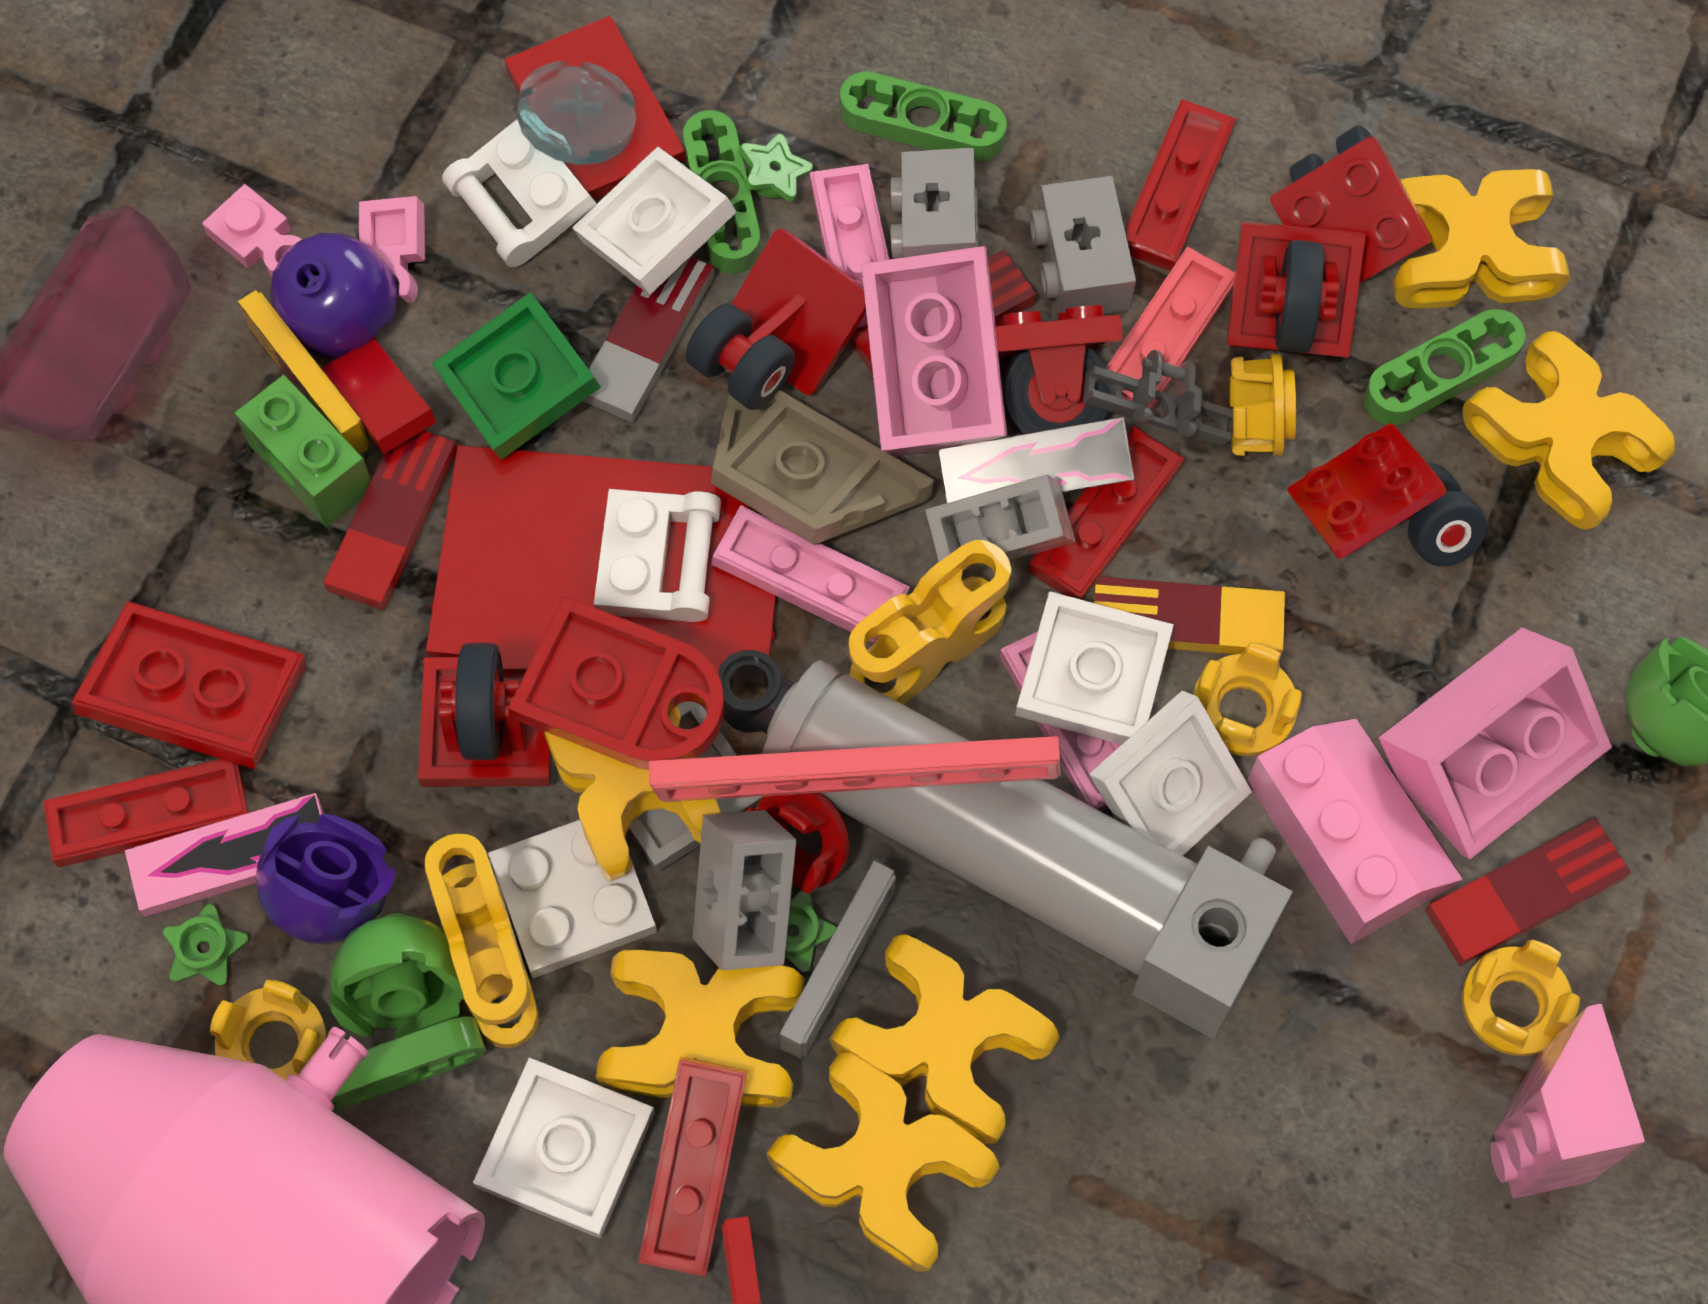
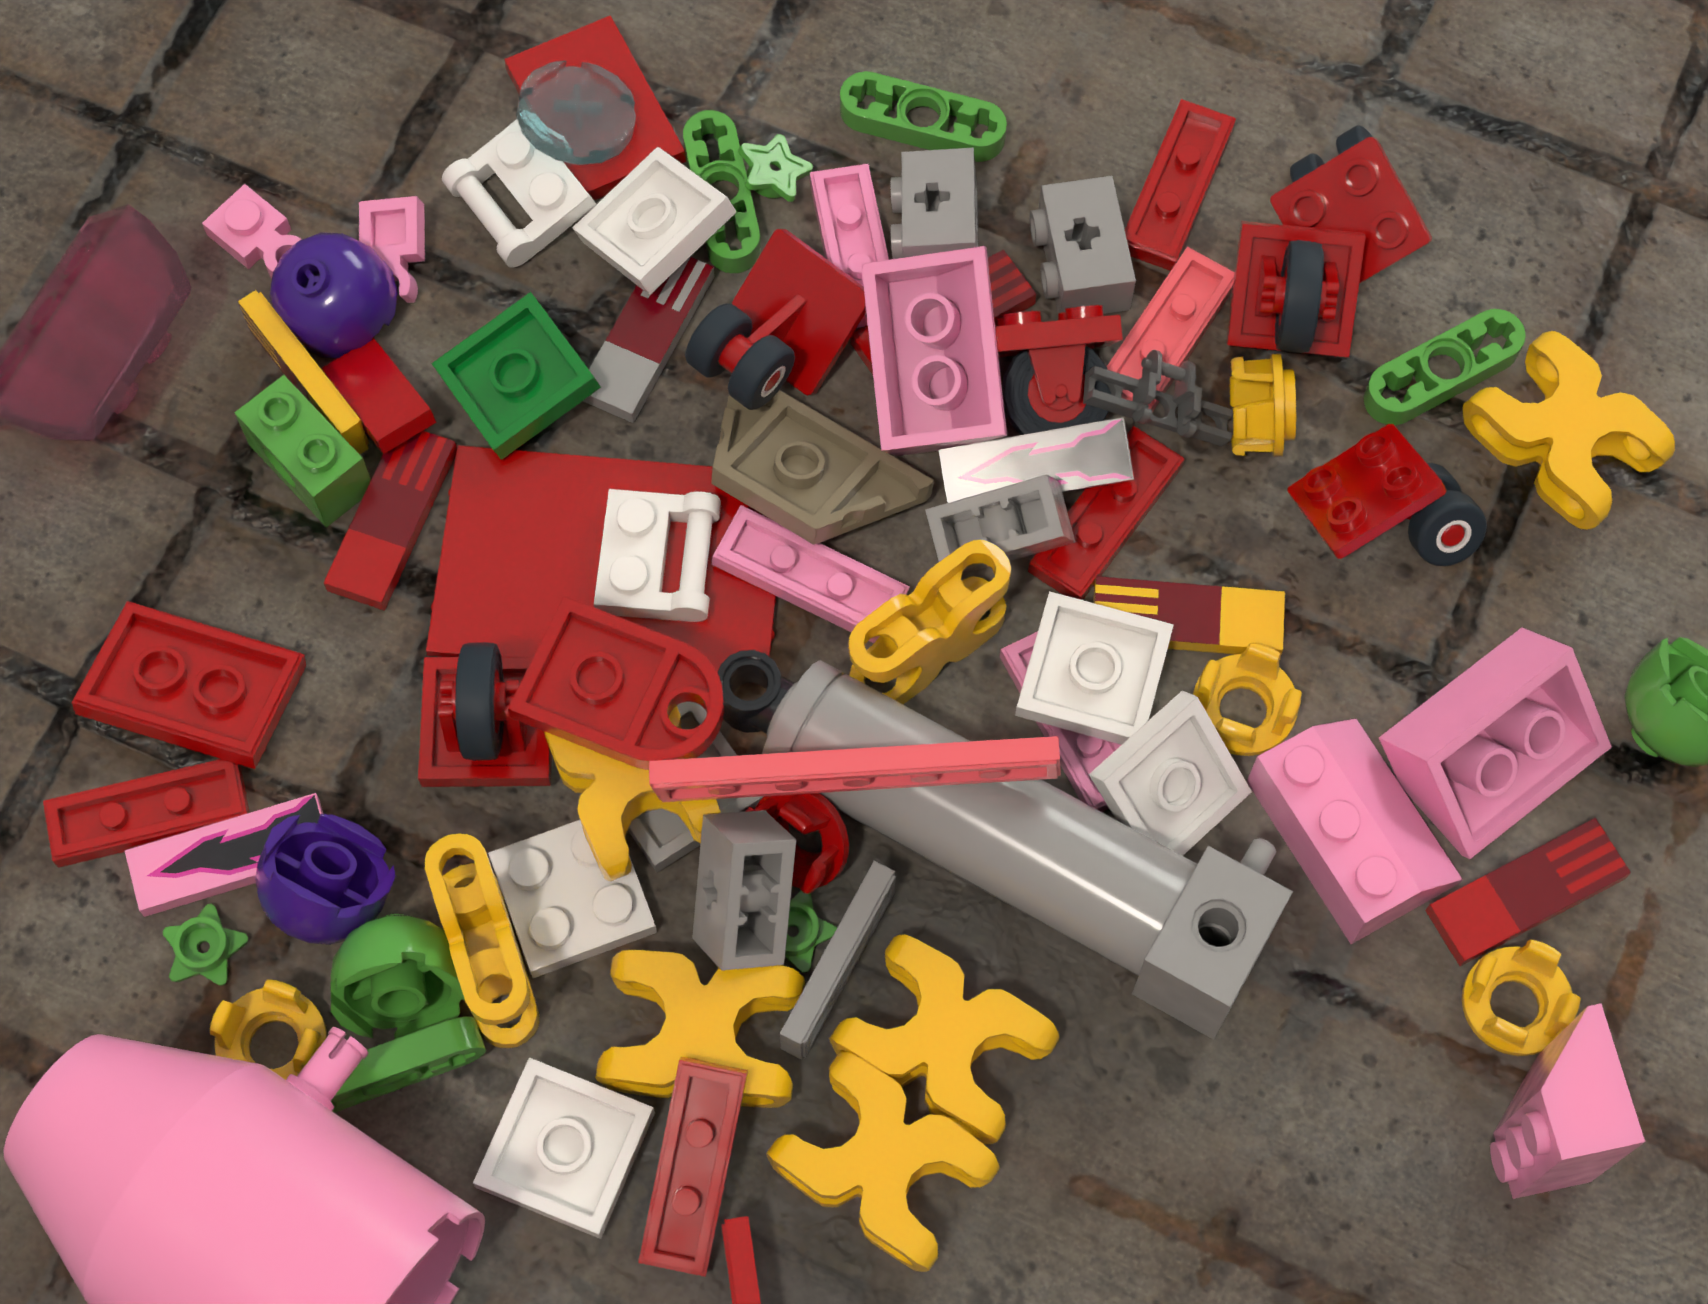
(1478, 242): yellow piece -> none

